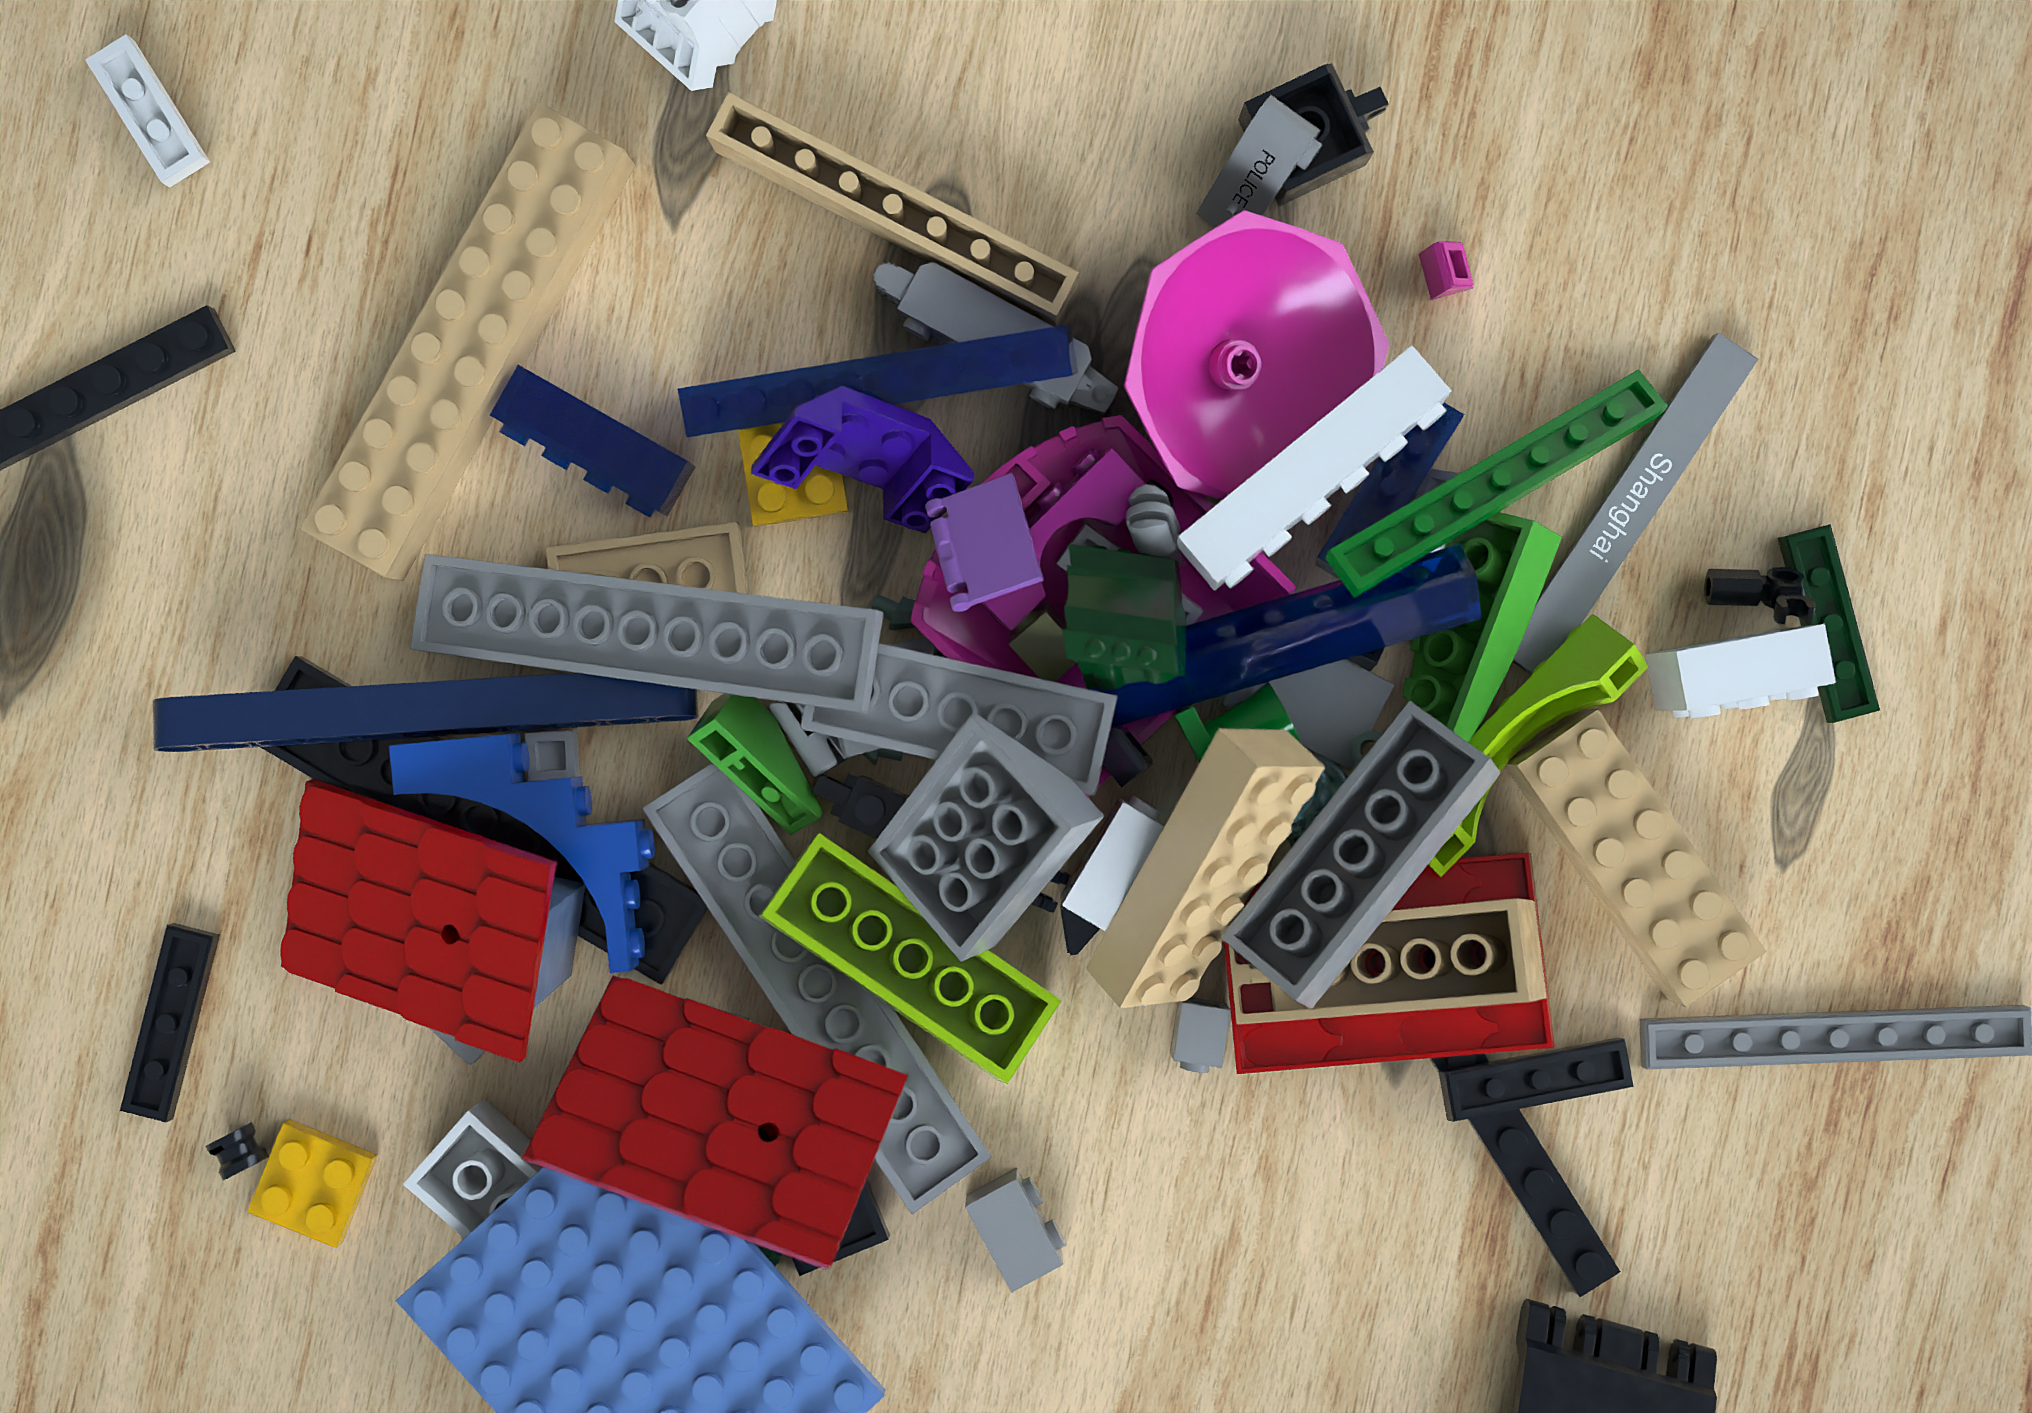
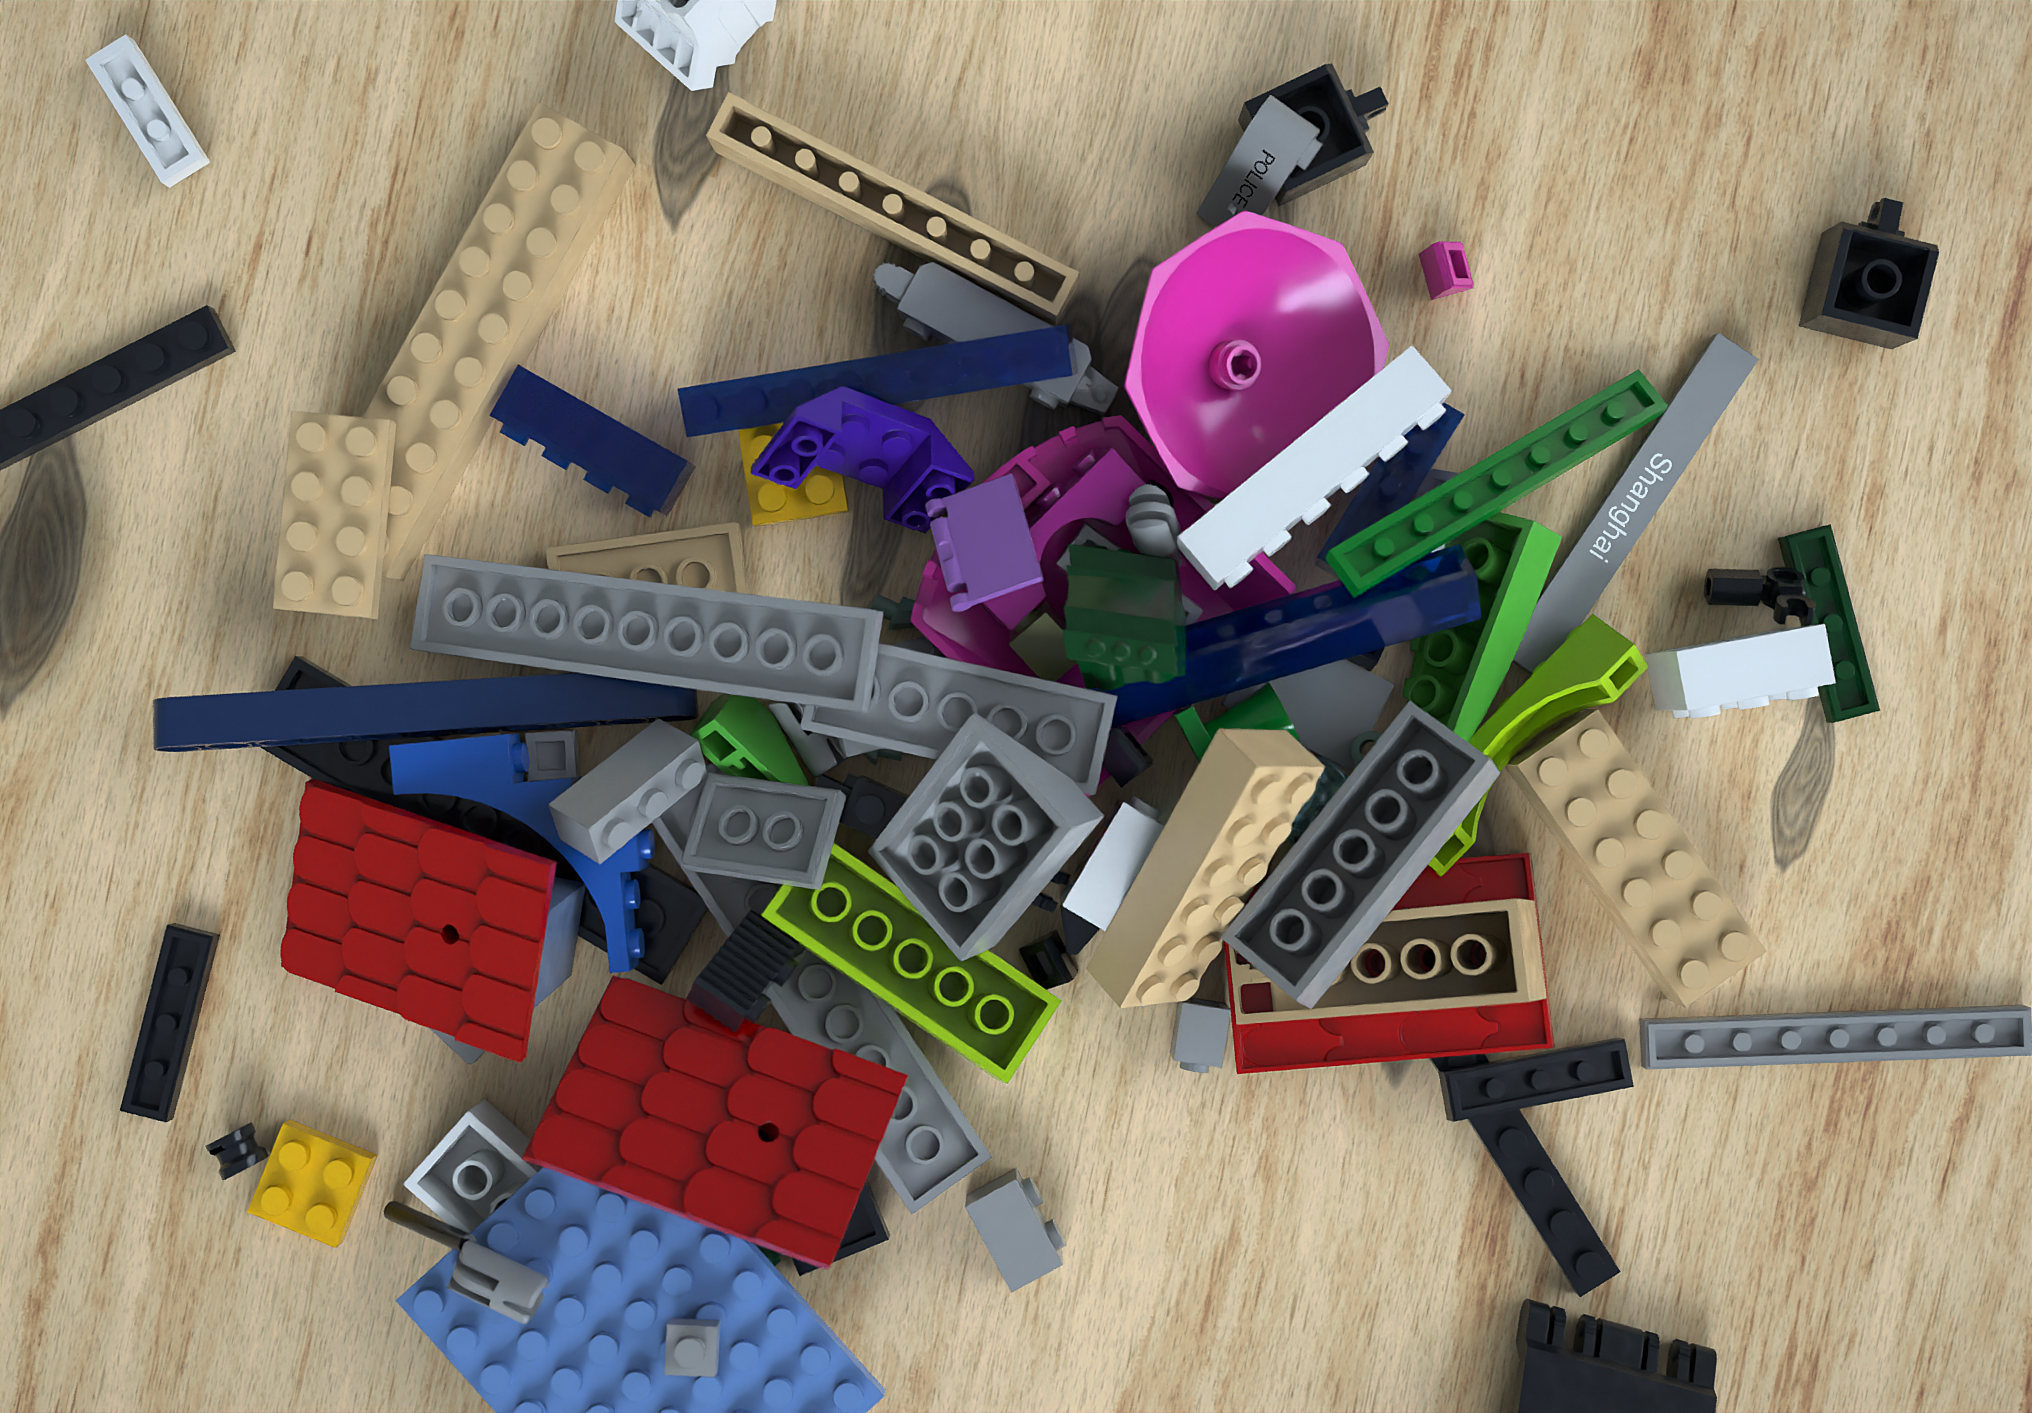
(334, 514): none -> tan plate
(427, 1225): none -> black bar
(498, 1282): none -> light grey arm
(628, 790): none -> light grey brick
(692, 1347): none -> light grey plate
(743, 971): none -> black brick
(763, 830): none -> light grey tile
(1049, 961): none -> black slope
(1870, 280): none -> black hinge

